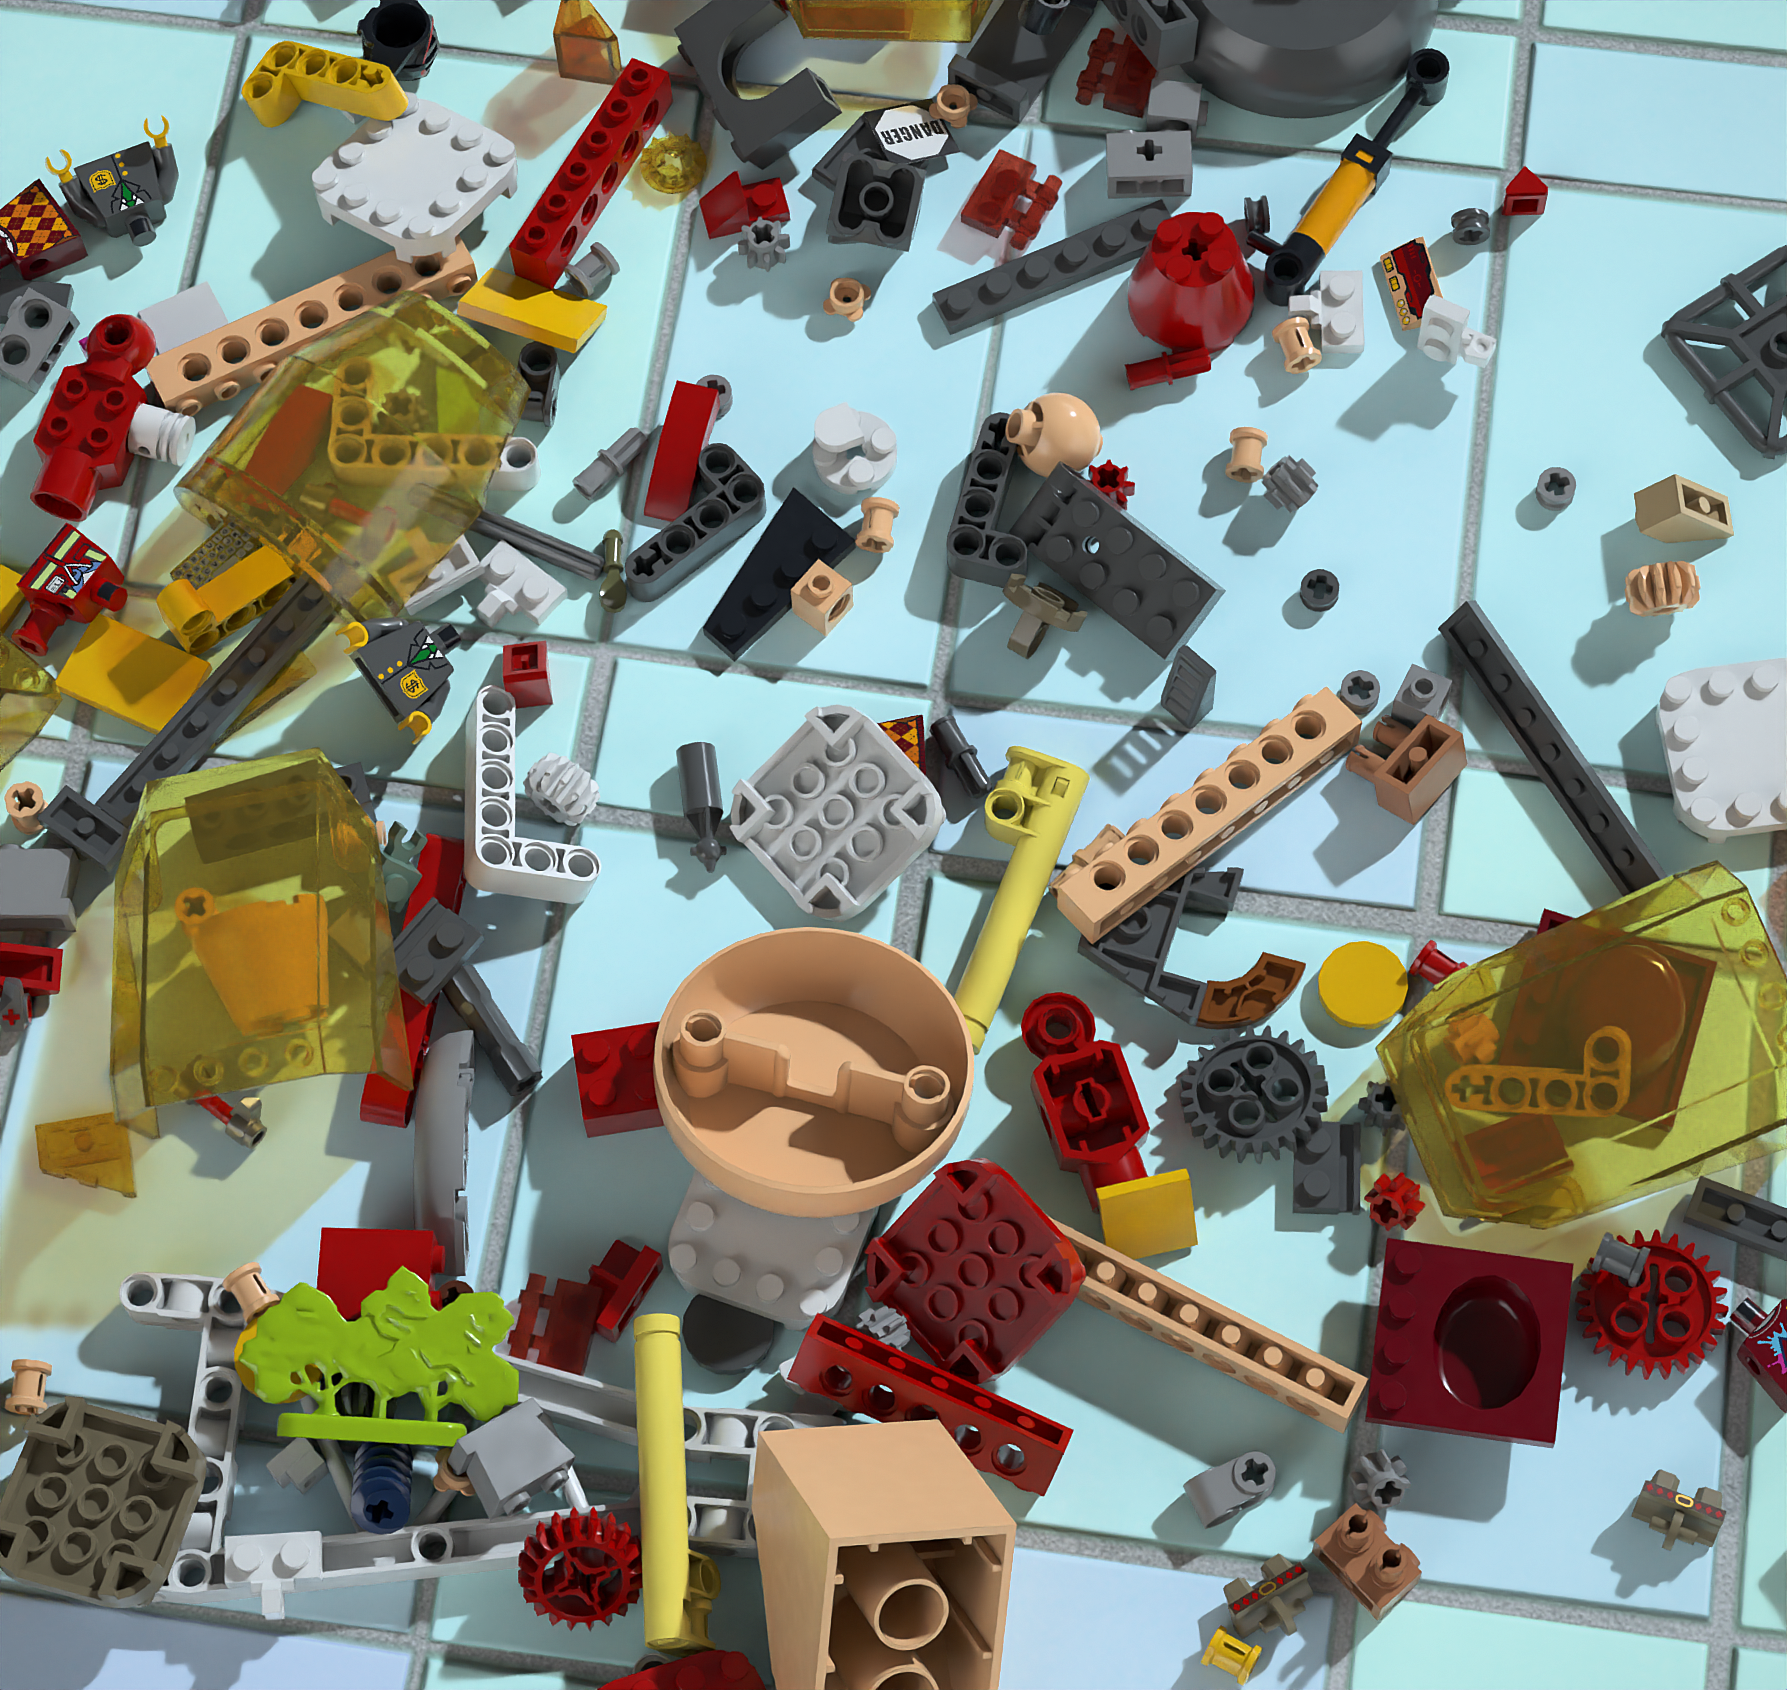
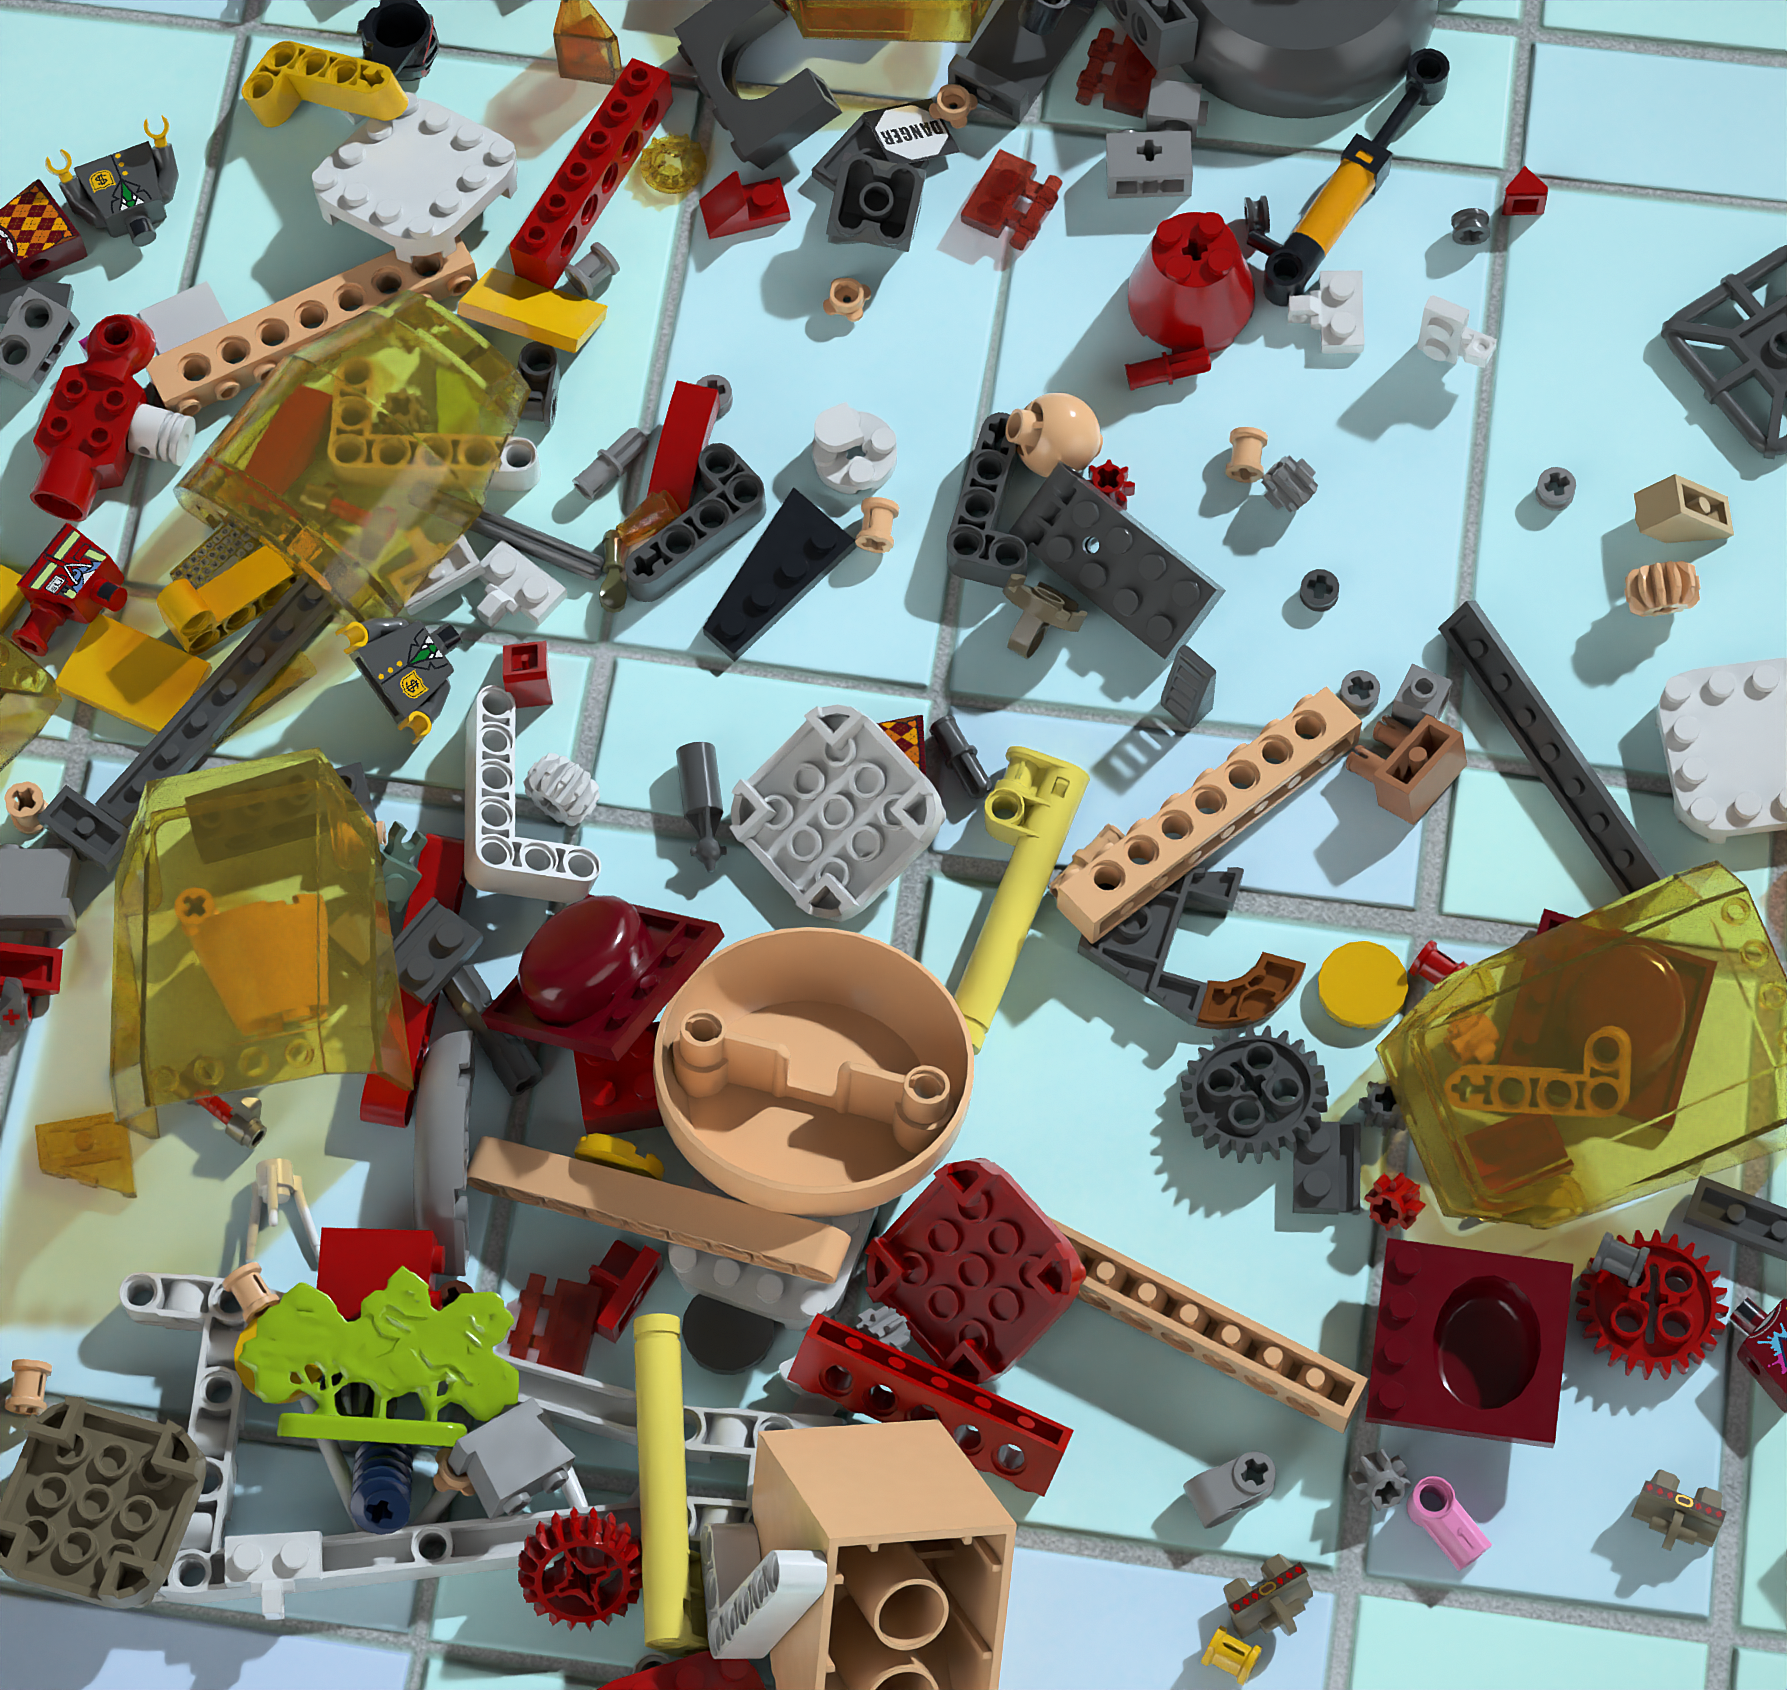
(274, 1187): none -> white plant
(298, 1465): white piece -> none
(600, 975): none -> dark red piece
(619, 1155): none -> yellow tile
(648, 518): none -> clear orange cone
(658, 1209): none -> light nougat beam
(751, 1599): none -> white beam
(763, 244): light grey gear -> none
(822, 597): light nougat brick -> none
(1049, 269): dark grey plate -> none
(1084, 1096): red brick -> none
(1148, 1214): yellow tile -> none
(1296, 345): light nougat bush -> none
(1367, 1560): nougat brick -> none
(1410, 280): slope -> none
(1449, 1527): none -> bright pink piece

